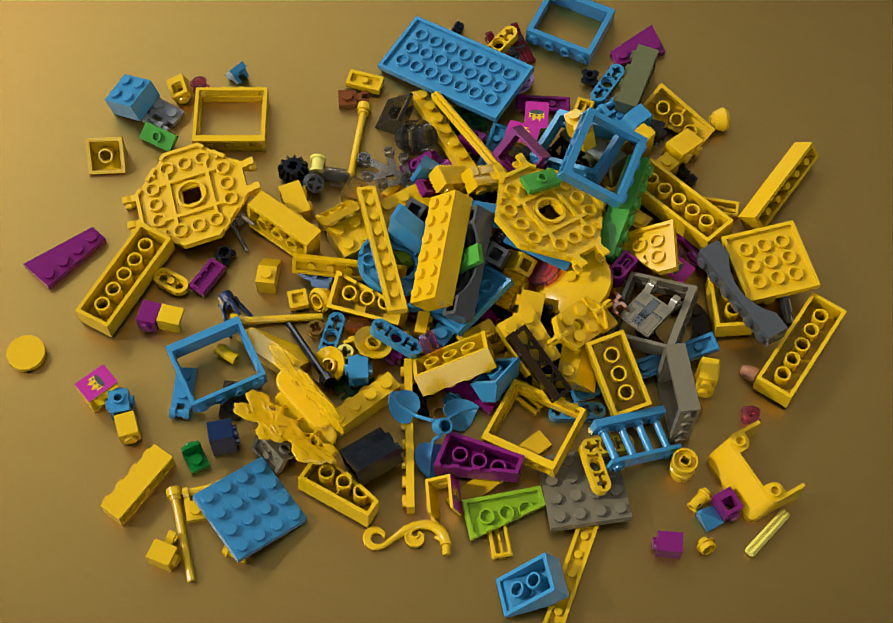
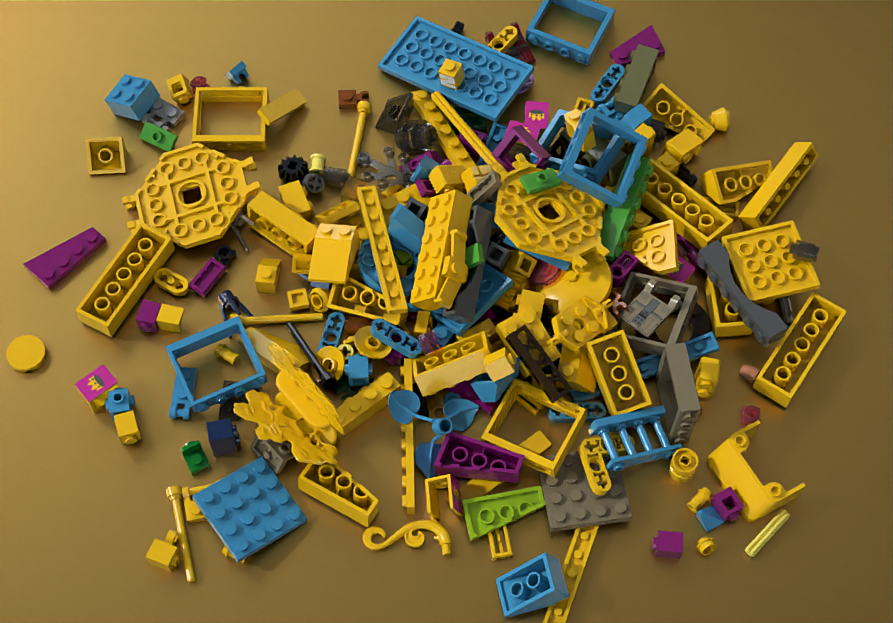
(137, 484): yellow brick -> none
(281, 106): none -> yellow tile
(315, 335): pearl gold bush -> none
(333, 253): none -> yellow slope
(364, 81): yellow plate -> none
(372, 455): black brick -> none
(451, 74): none -> yellow brick
(454, 269): none -> yellow plate
(485, 189): none -> dark tan tile
(500, 364): none -> yellow brick
(555, 102): magenta tile -> none
(589, 81): black plate -> none
(734, 182): none -> yellow wedge
(804, 251): none -> clear smoke brick

